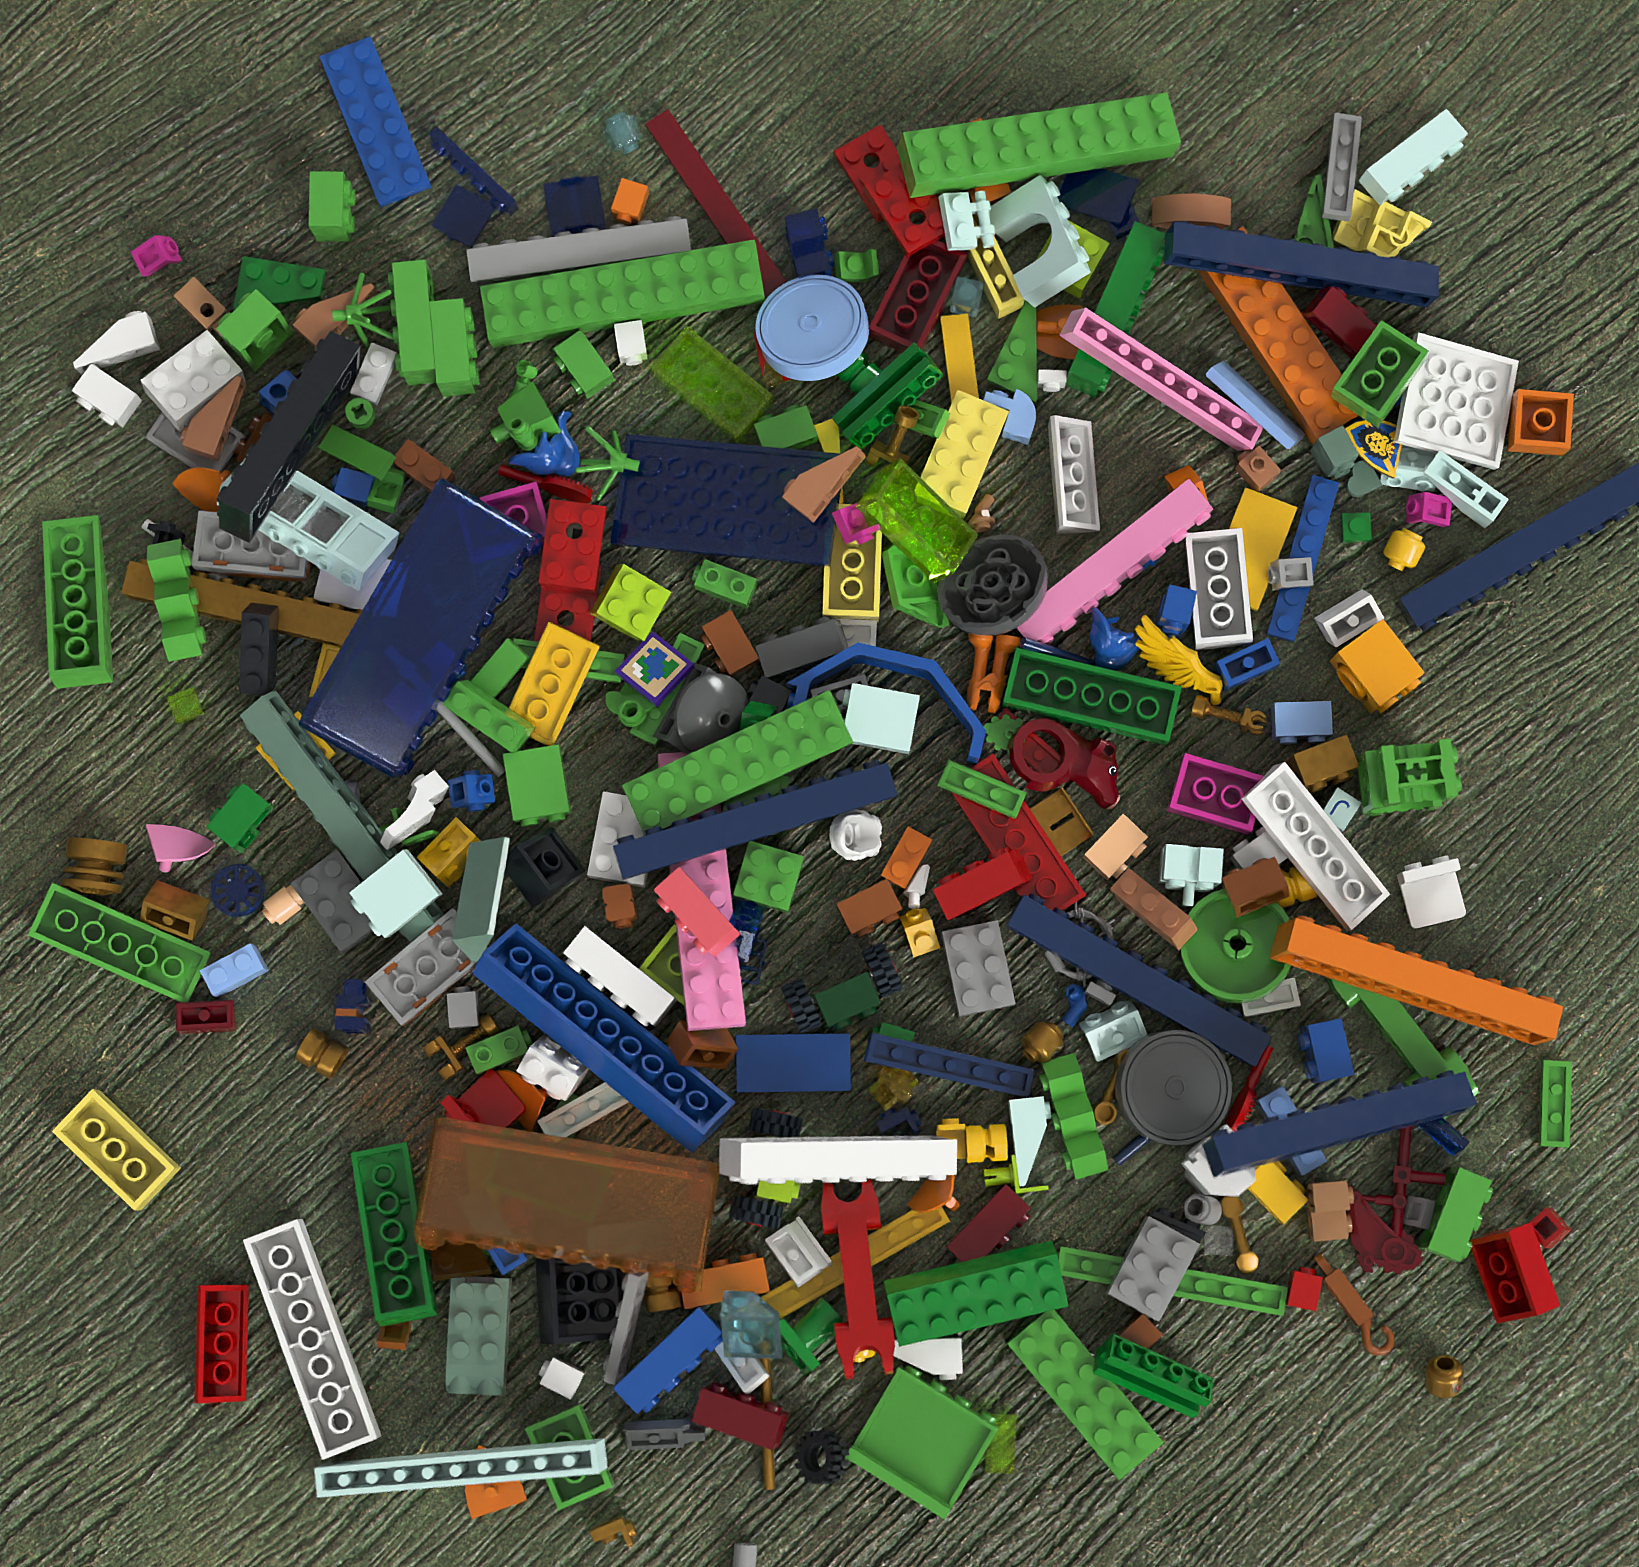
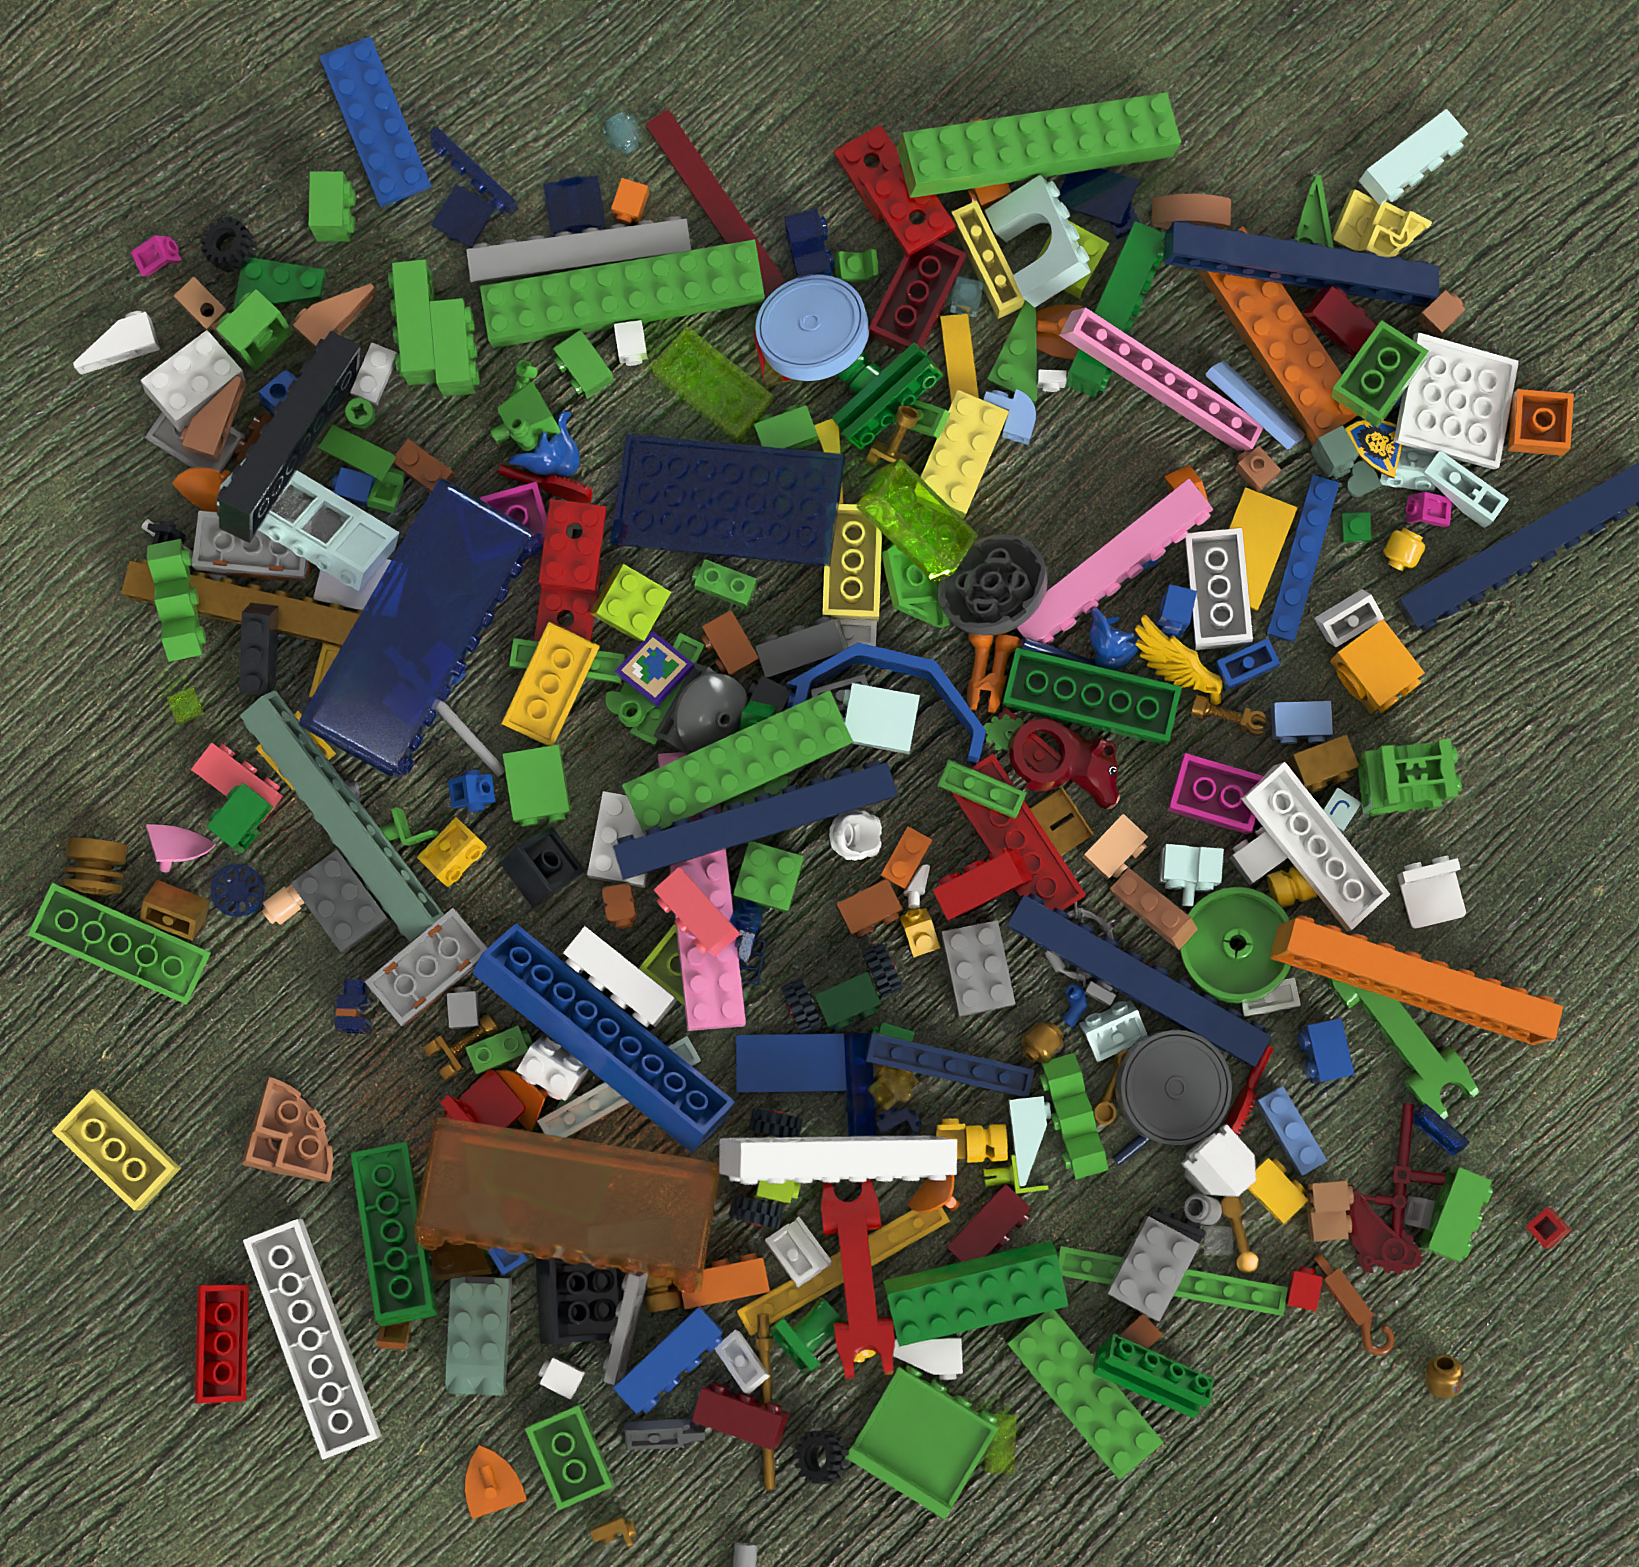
(76, 603): bright green slope -> none
(106, 395): white brick -> none
(205, 1017): dark red slope -> none
(224, 773): none -> coral brick
(234, 970): light blue brick -> none
(237, 253): none -> black tyre
(288, 1136): none -> nougat brick
(323, 1054): pearl gold wheel -> none
(354, 312): bright green plant -> none
(394, 894): light aqua brick -> none
(424, 795): white slope -> none
(461, 1468): light aqua brick -> none
(480, 896): sand green slope -> none
(489, 715): bright green brick -> none
(500, 668): bright green tile -> none
(617, 462): bright green plant -> none
(702, 1047): dark orange brick -> none
(750, 1326): clear light blue slope -> none
(819, 485): nougat slope -> none
(853, 525): dark pink bracket -> none
(859, 1079): none -> clear blue tile
(959, 223): light aqua plate -> none
(981, 519): medium nougat plate -> none
(1073, 475): white slope -> none
(1255, 886): dark orange brick -> none
(1290, 573): light grey bracket -> none
(1338, 1124): dark blue brick -> none
(1341, 167): light grey plate -> none
(1442, 313): none -> nougat brick
(1514, 1273): red brick -> none
(1555, 1103): bright green plate -> none

